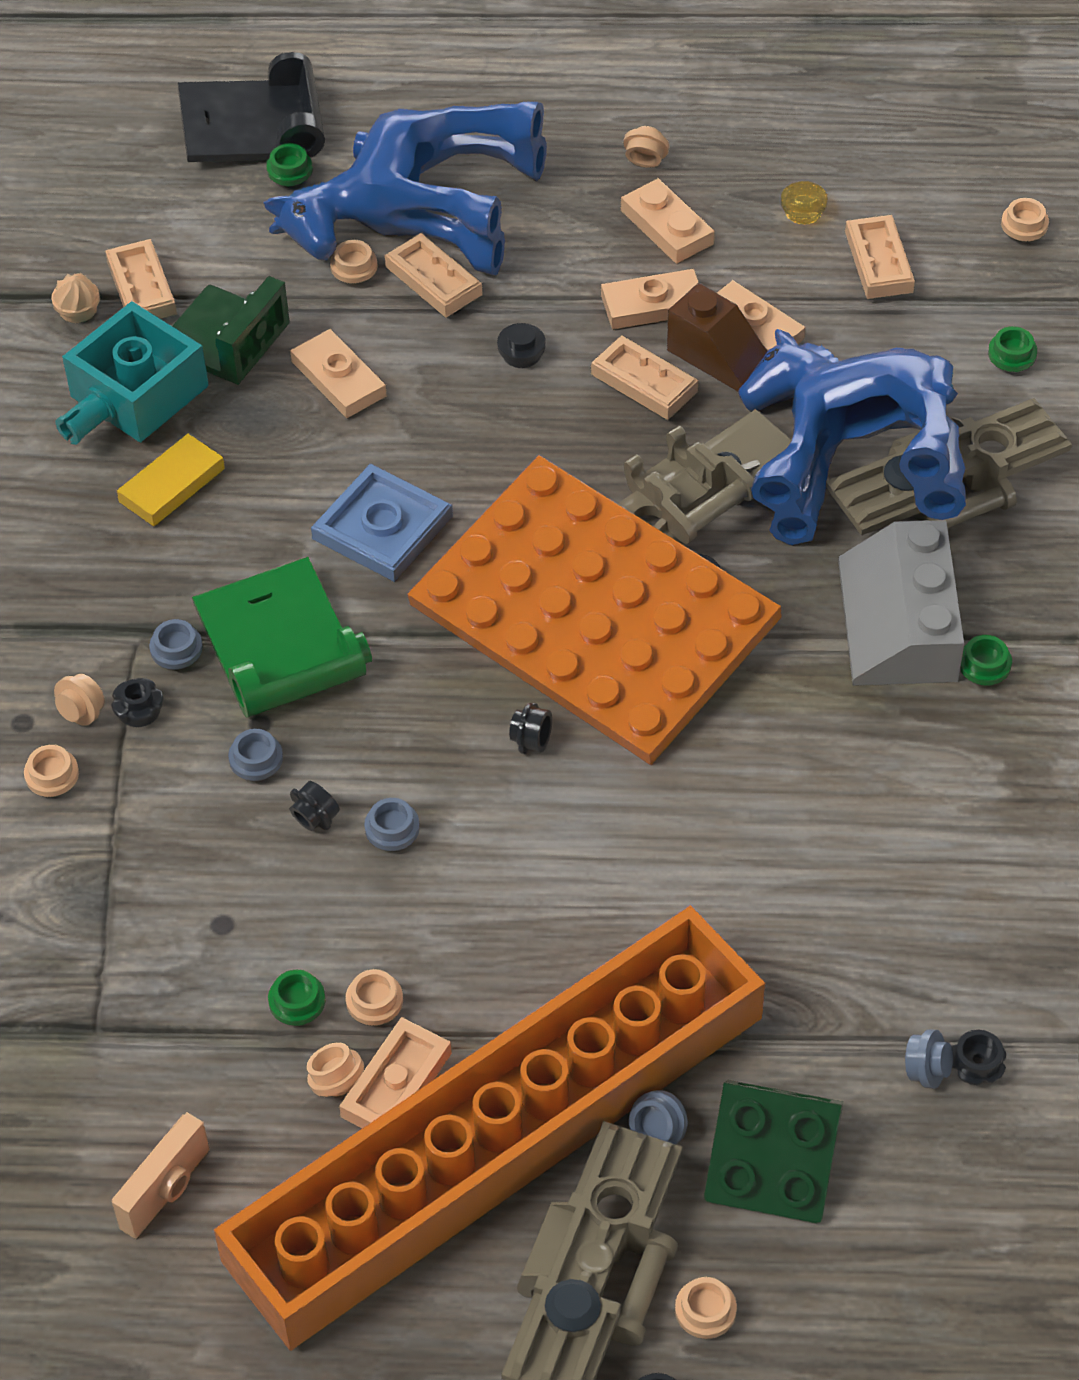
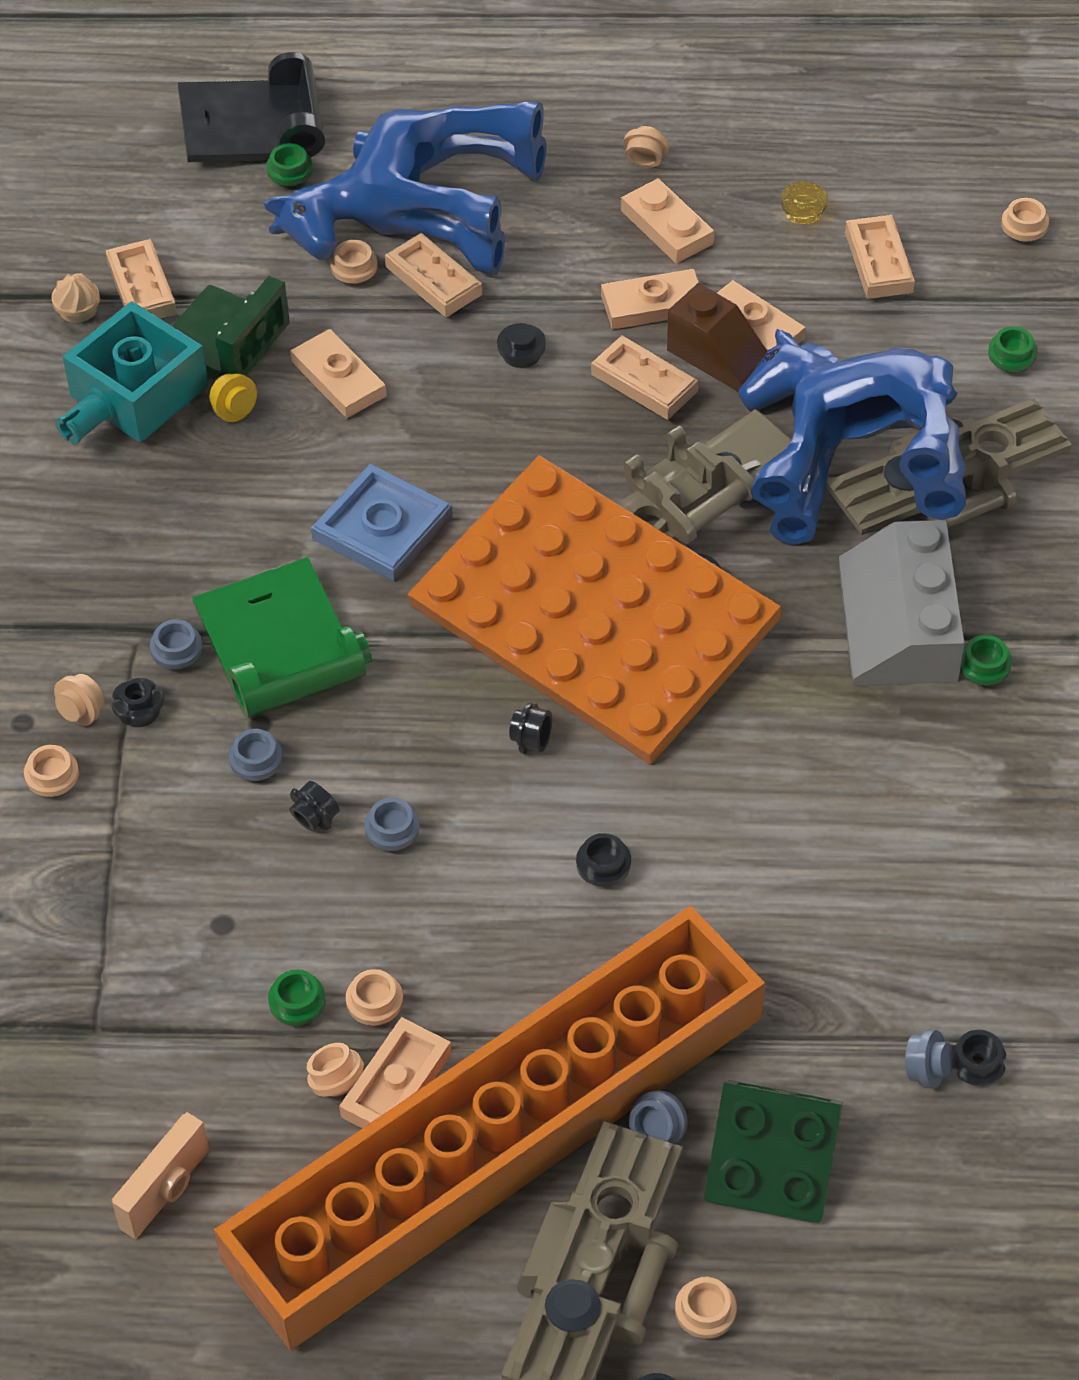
(170, 479): yellow tile -> none
(233, 397): none -> yellow plate
(603, 860): none -> black plate

